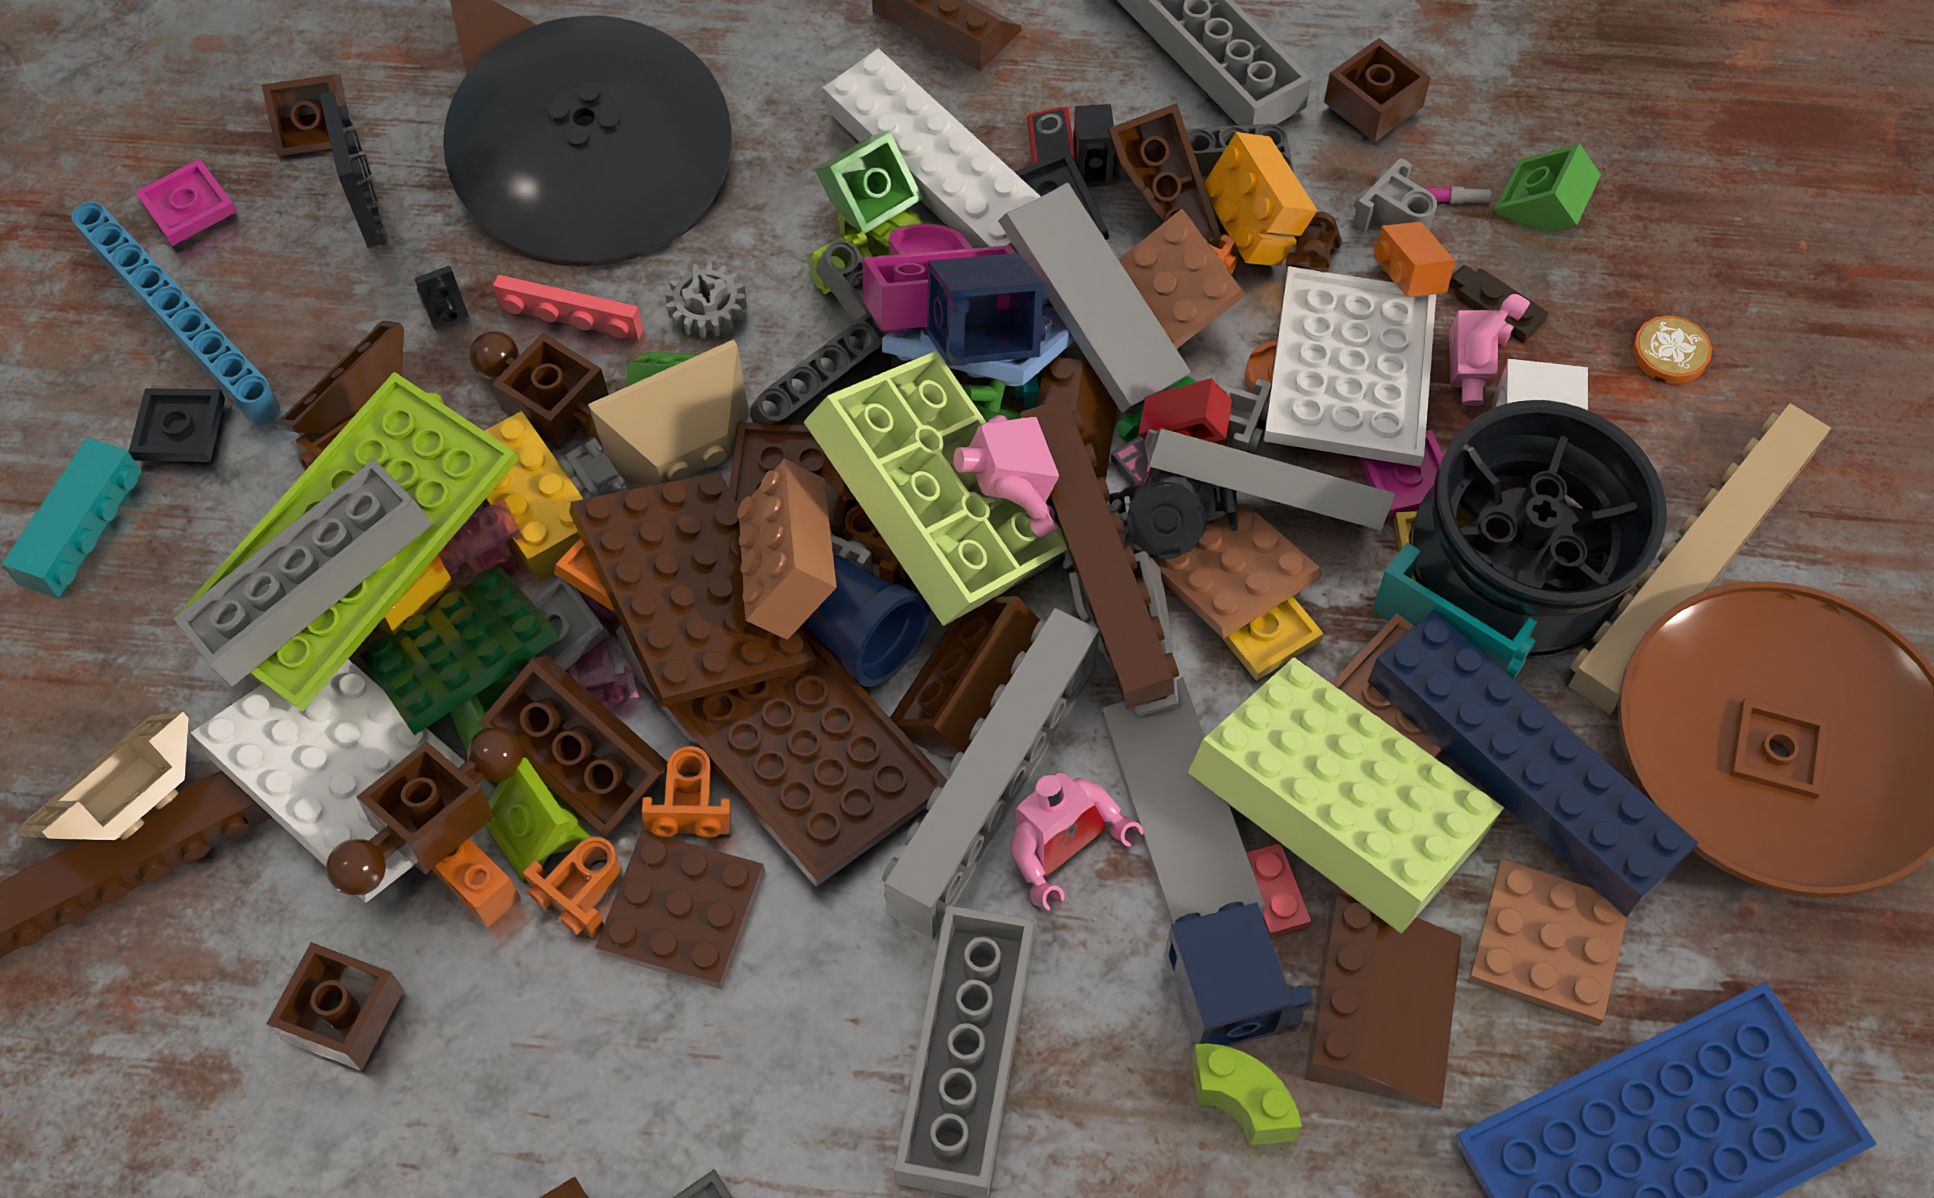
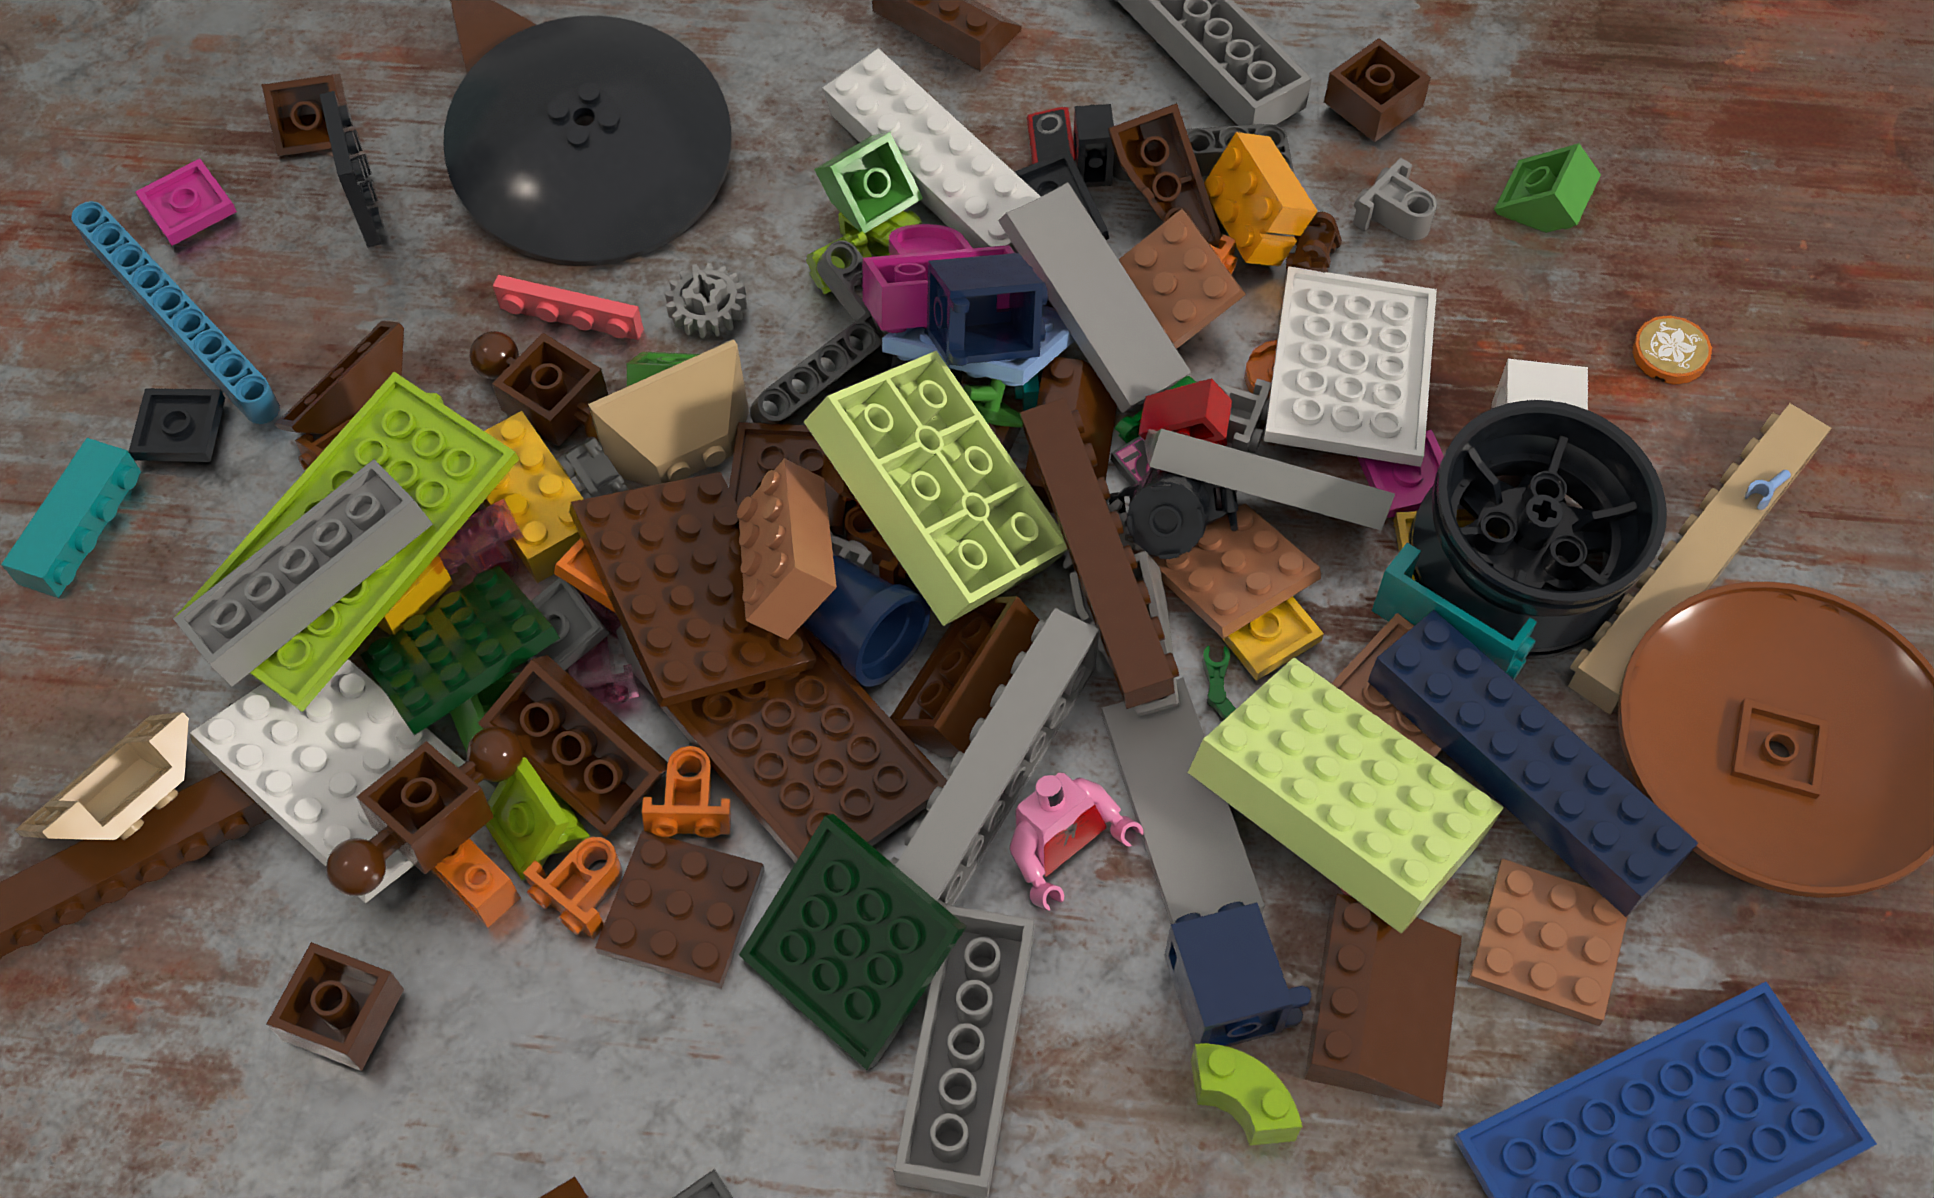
(441, 297): black bracket -> none
(851, 941): none -> dark green plate
(1014, 465): bright pink torso -> none
(1215, 674): none -> green piece
(1282, 899): coral plate -> none
(1414, 259): orange brick -> none
(1459, 195): light grey piece -> none
(1474, 347): bright pink torso -> none
(1485, 292): dark brown hinge -> none
(1767, 488): none -> light blue hand

